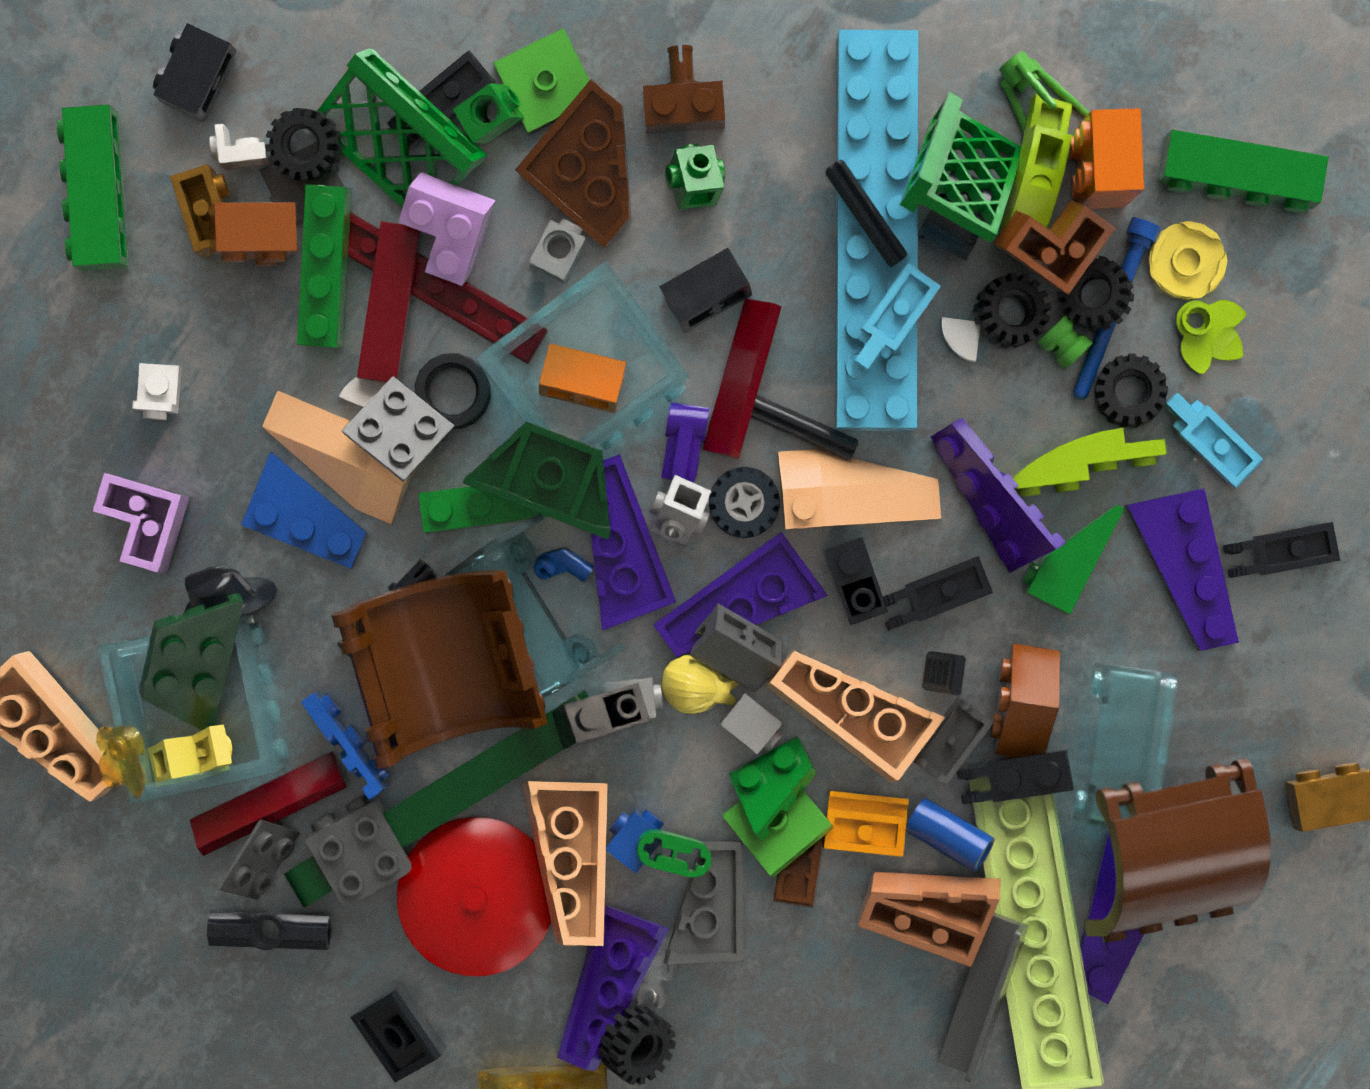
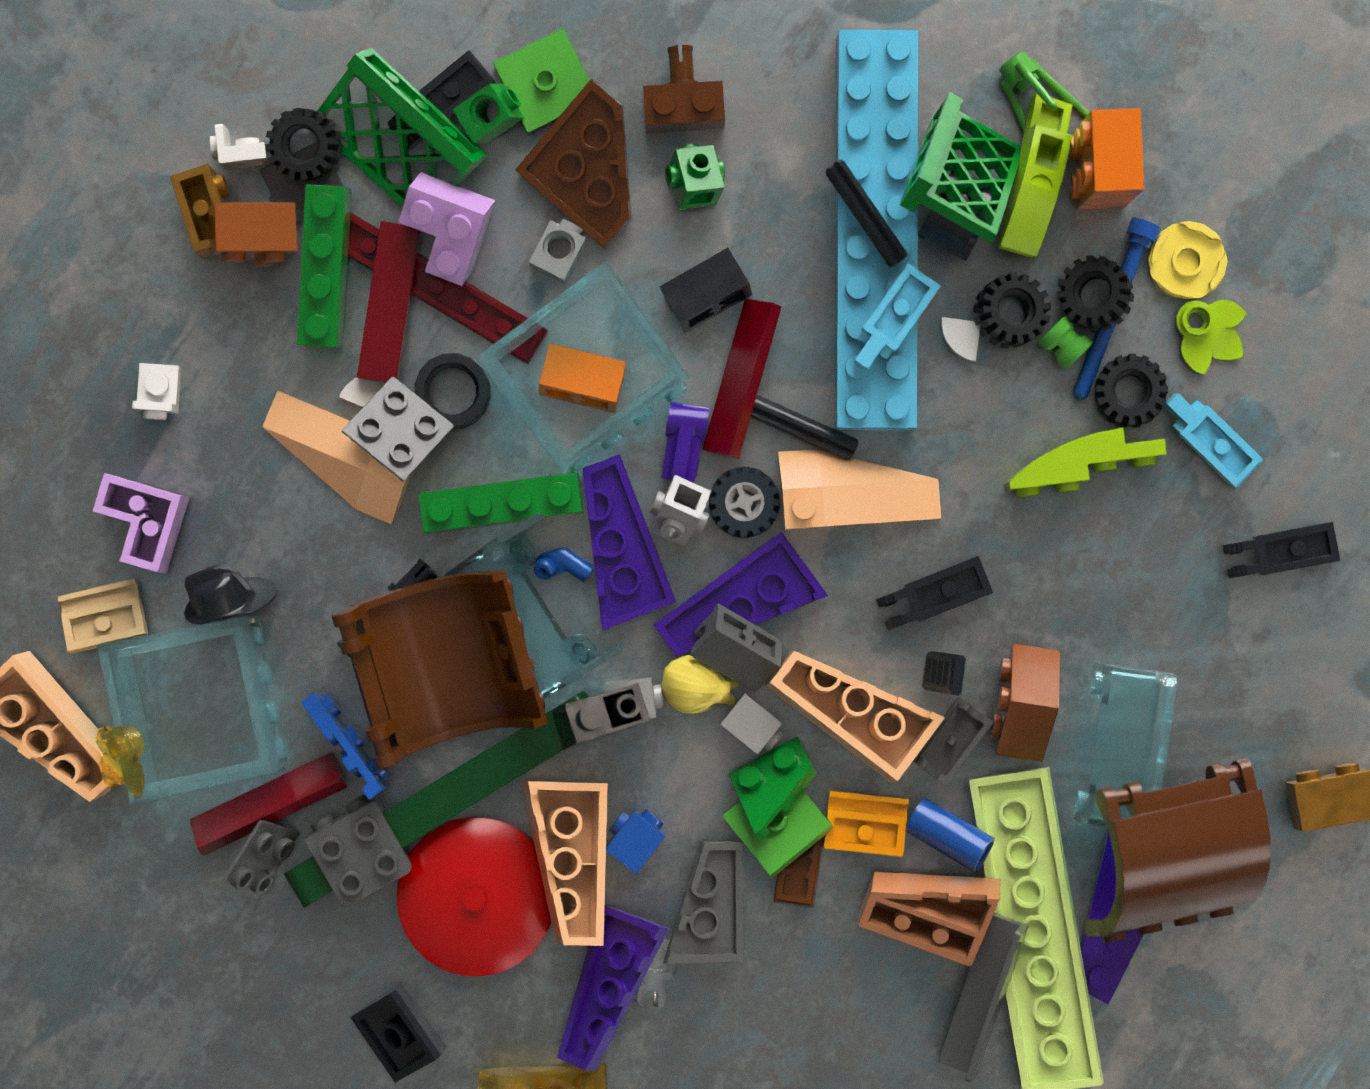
(93, 187): green brick -> none
(102, 615): none -> tan plate
(191, 661): dark green wing -> none
(191, 754): light yellow brick -> none
(193, 71): black brick -> none
(244, 930): black piece -> none
(301, 516): blue wing -> none
(549, 477): dark green wing -> none
(624, 1036): black tyre -> none
(675, 843): green beam -> none
(855, 581): black slope -> none
(1002, 513): dark purple wing -> none
(1020, 777): black hinge -> none
(1059, 253): dark orange brick -> none
(1065, 571): green slope -> none
(1186, 553): dark purple wing -> none
(1242, 170): green brick -> none

